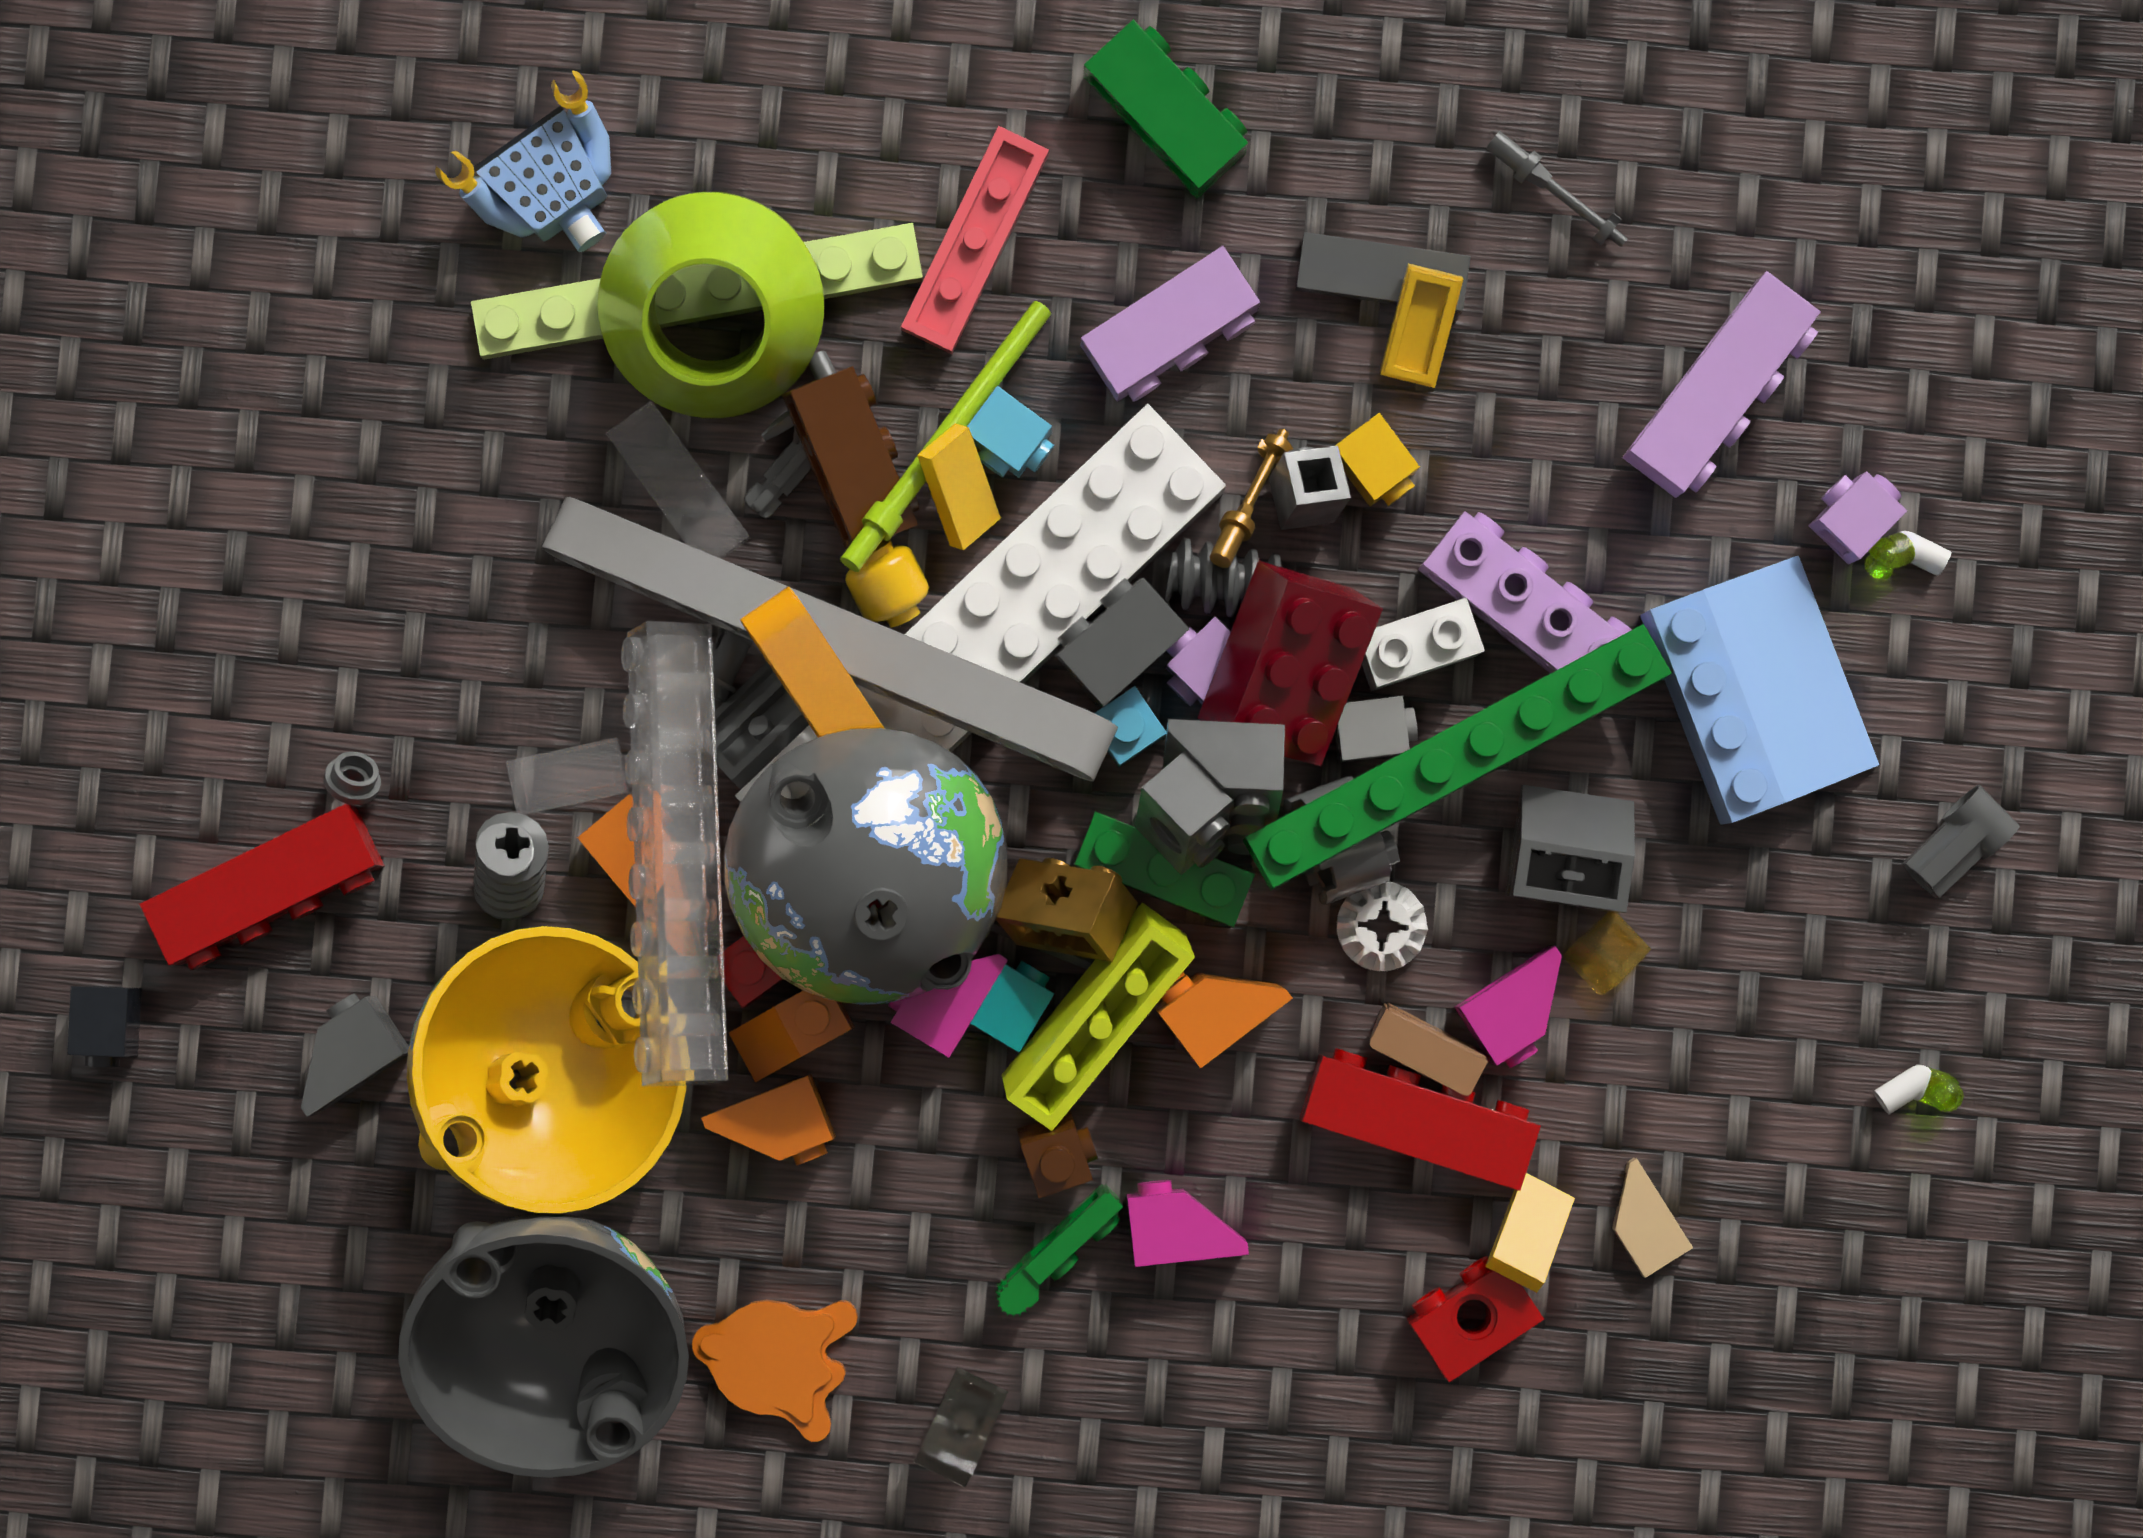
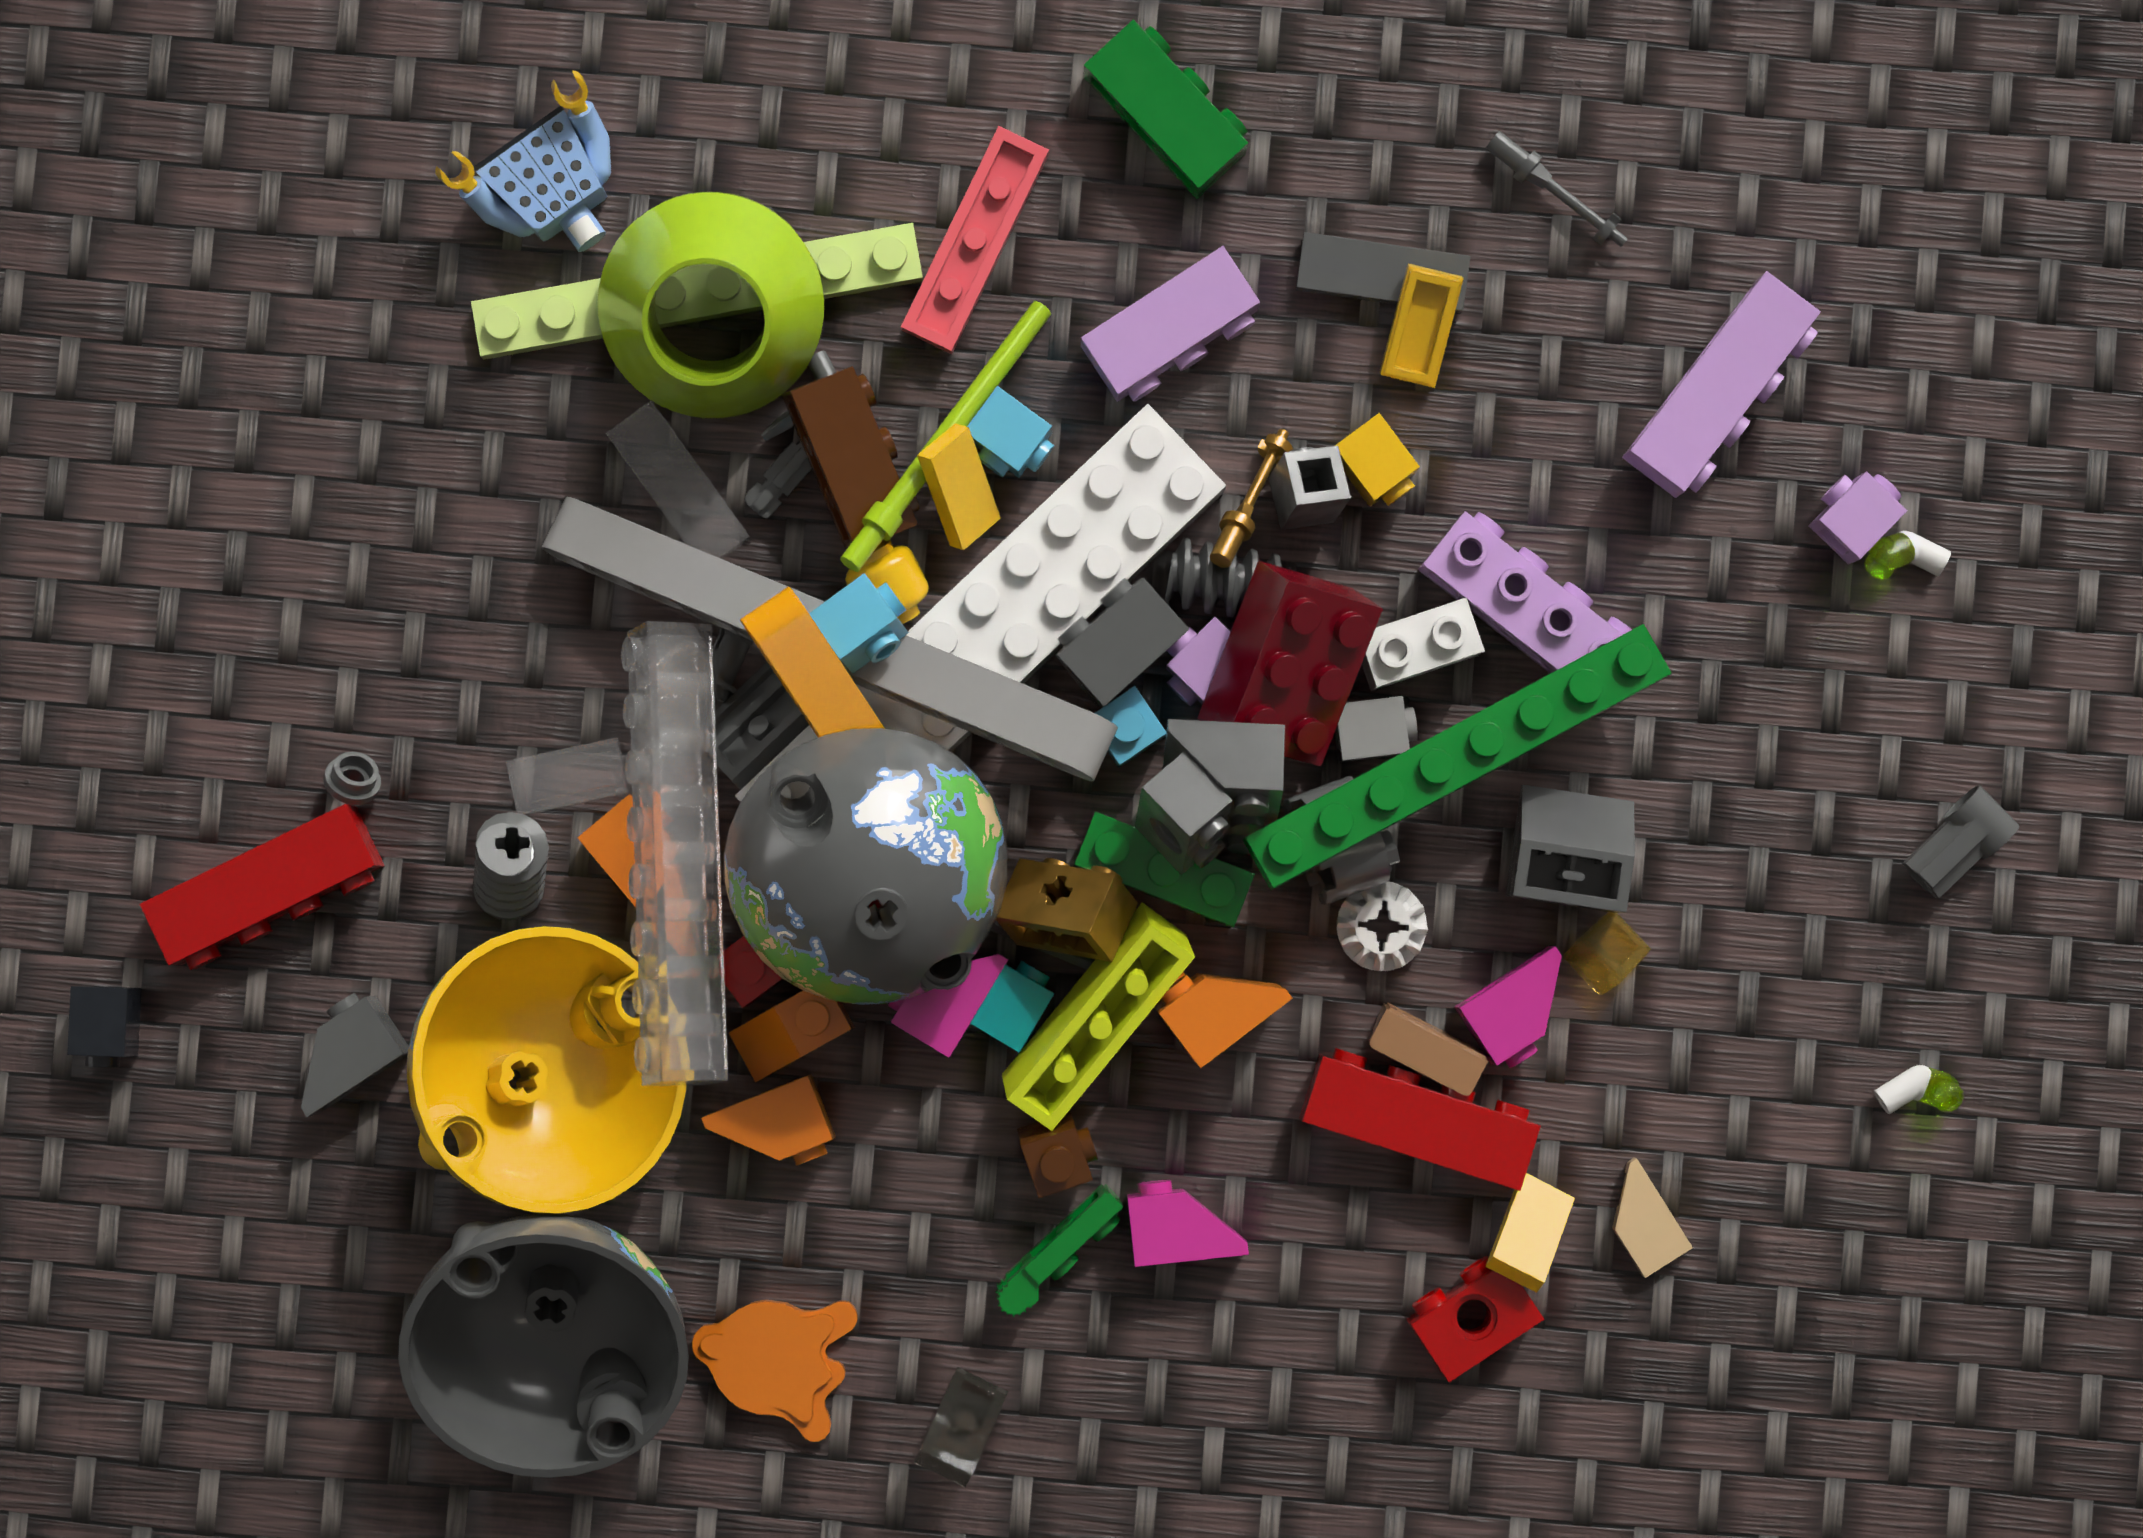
(861, 623): none -> medium azure brick
(1760, 690): light blue slope -> none

